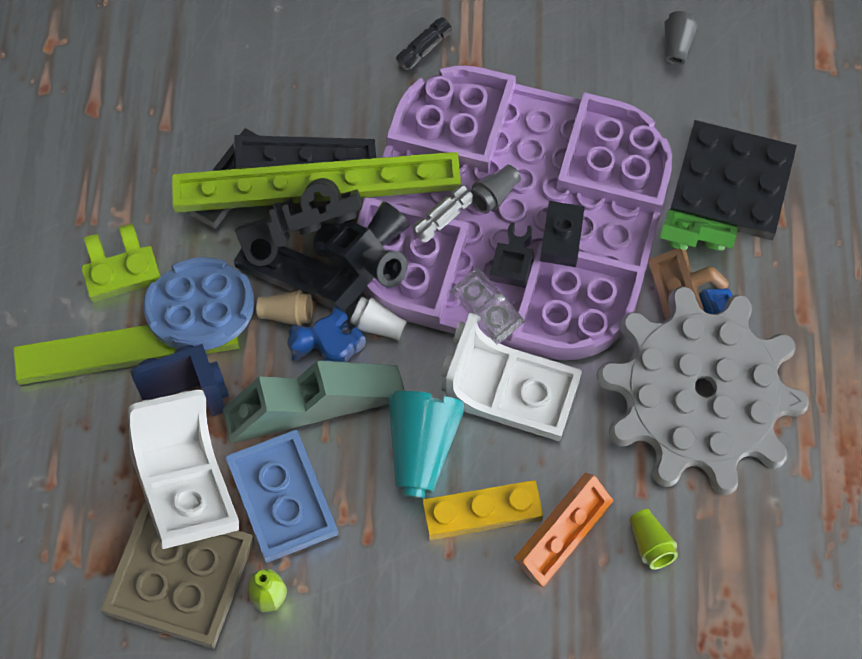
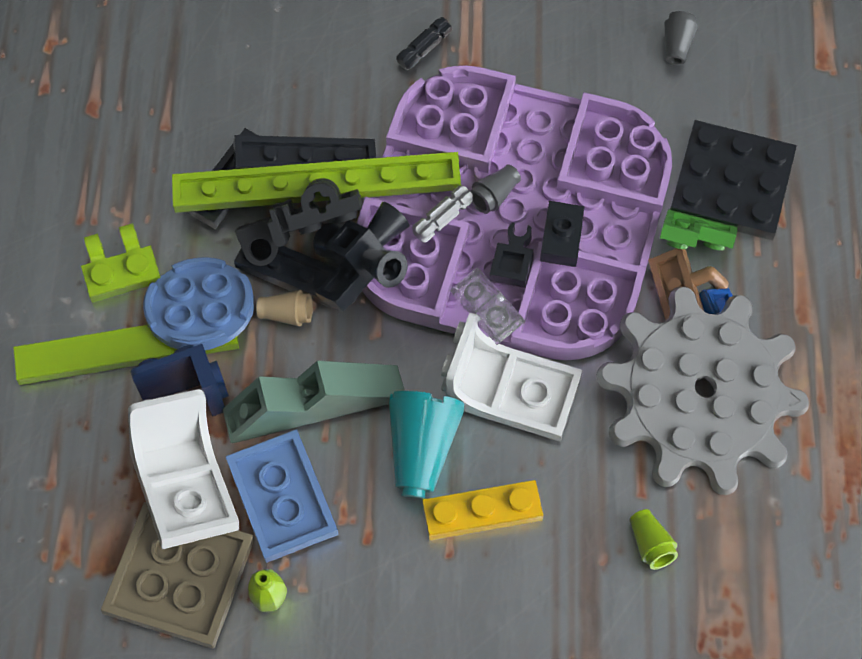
(327, 338): blue animal -> none
(376, 319): white cone -> none
(563, 529): orange plate -> none

